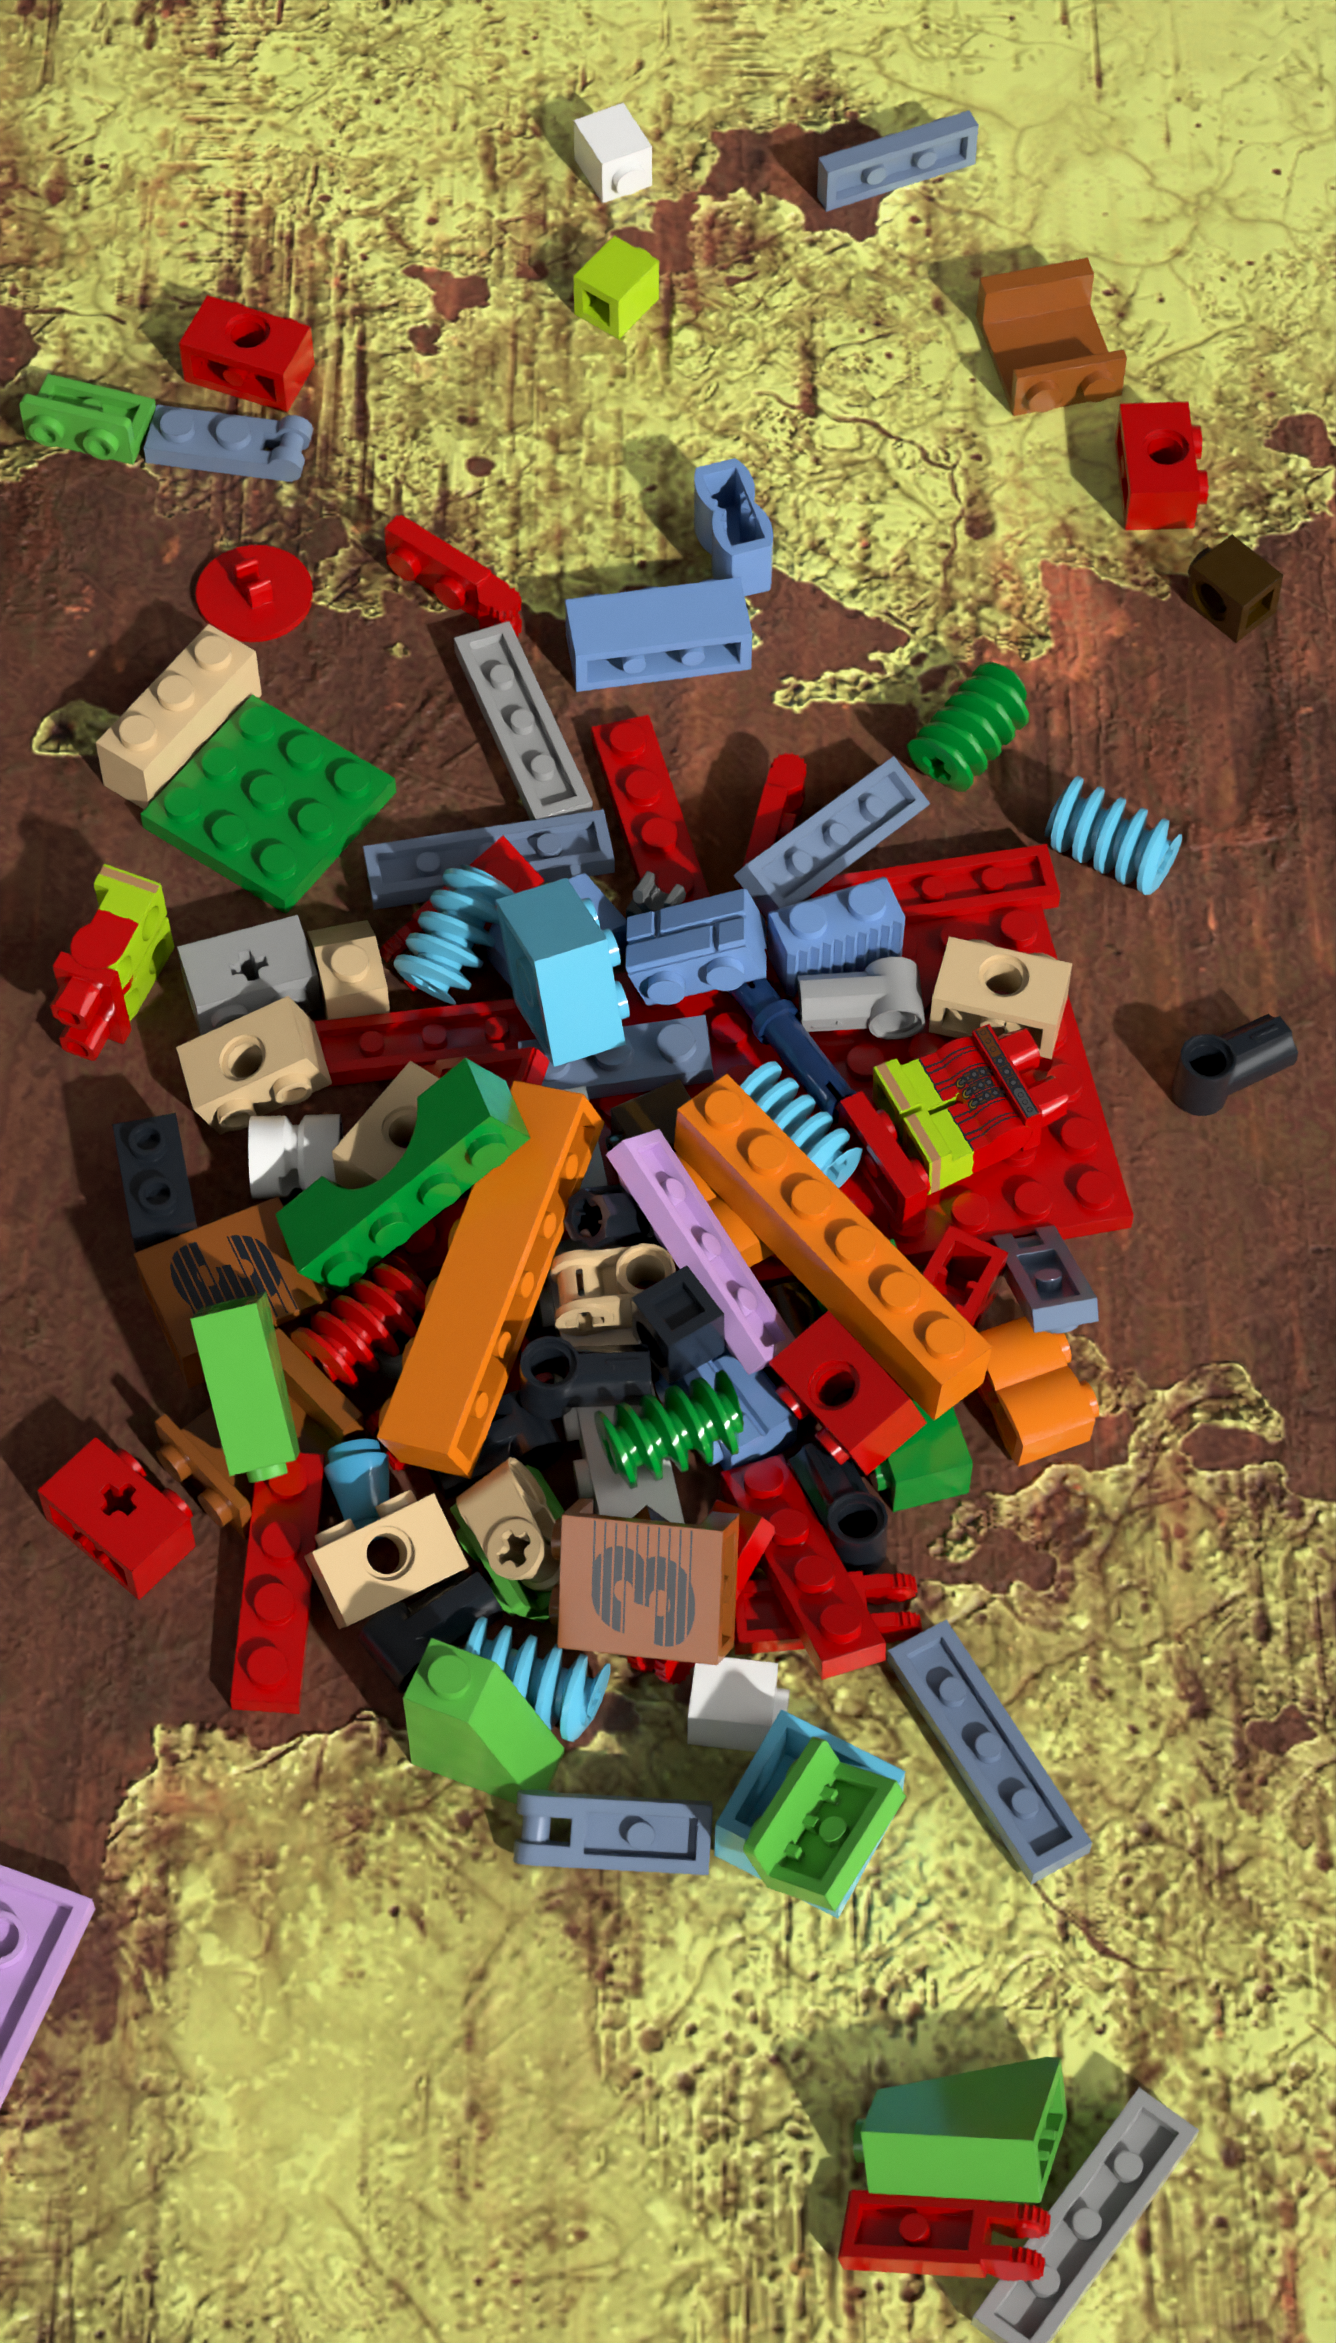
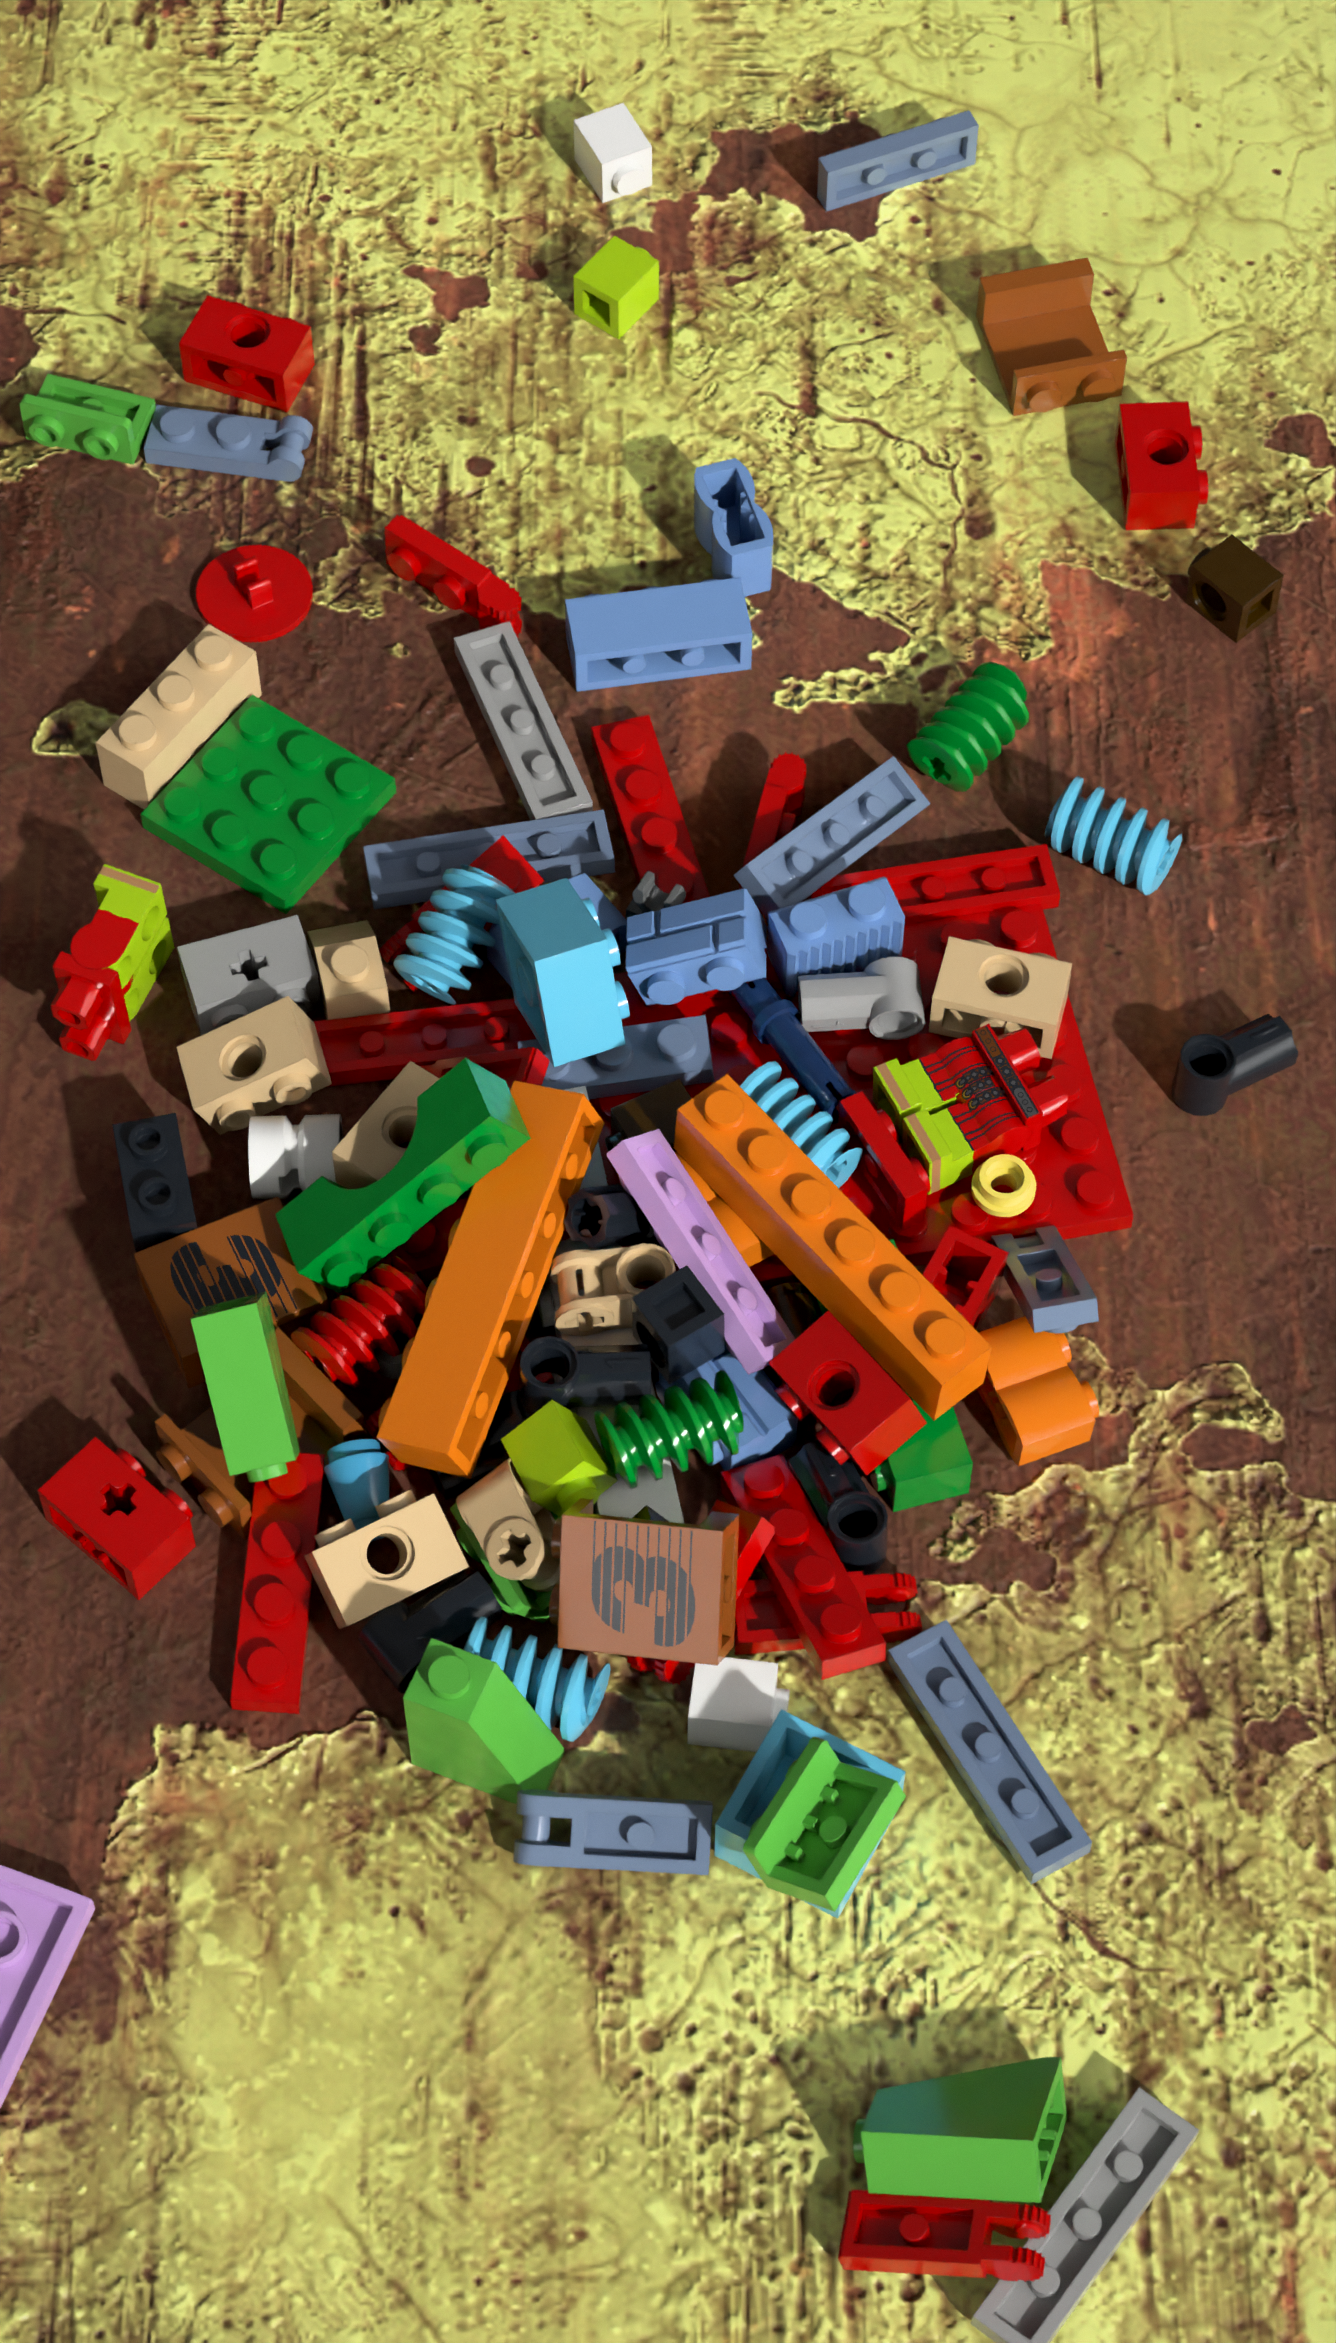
(558, 1458): none -> lime brick
(1008, 1171): none -> light yellow plate

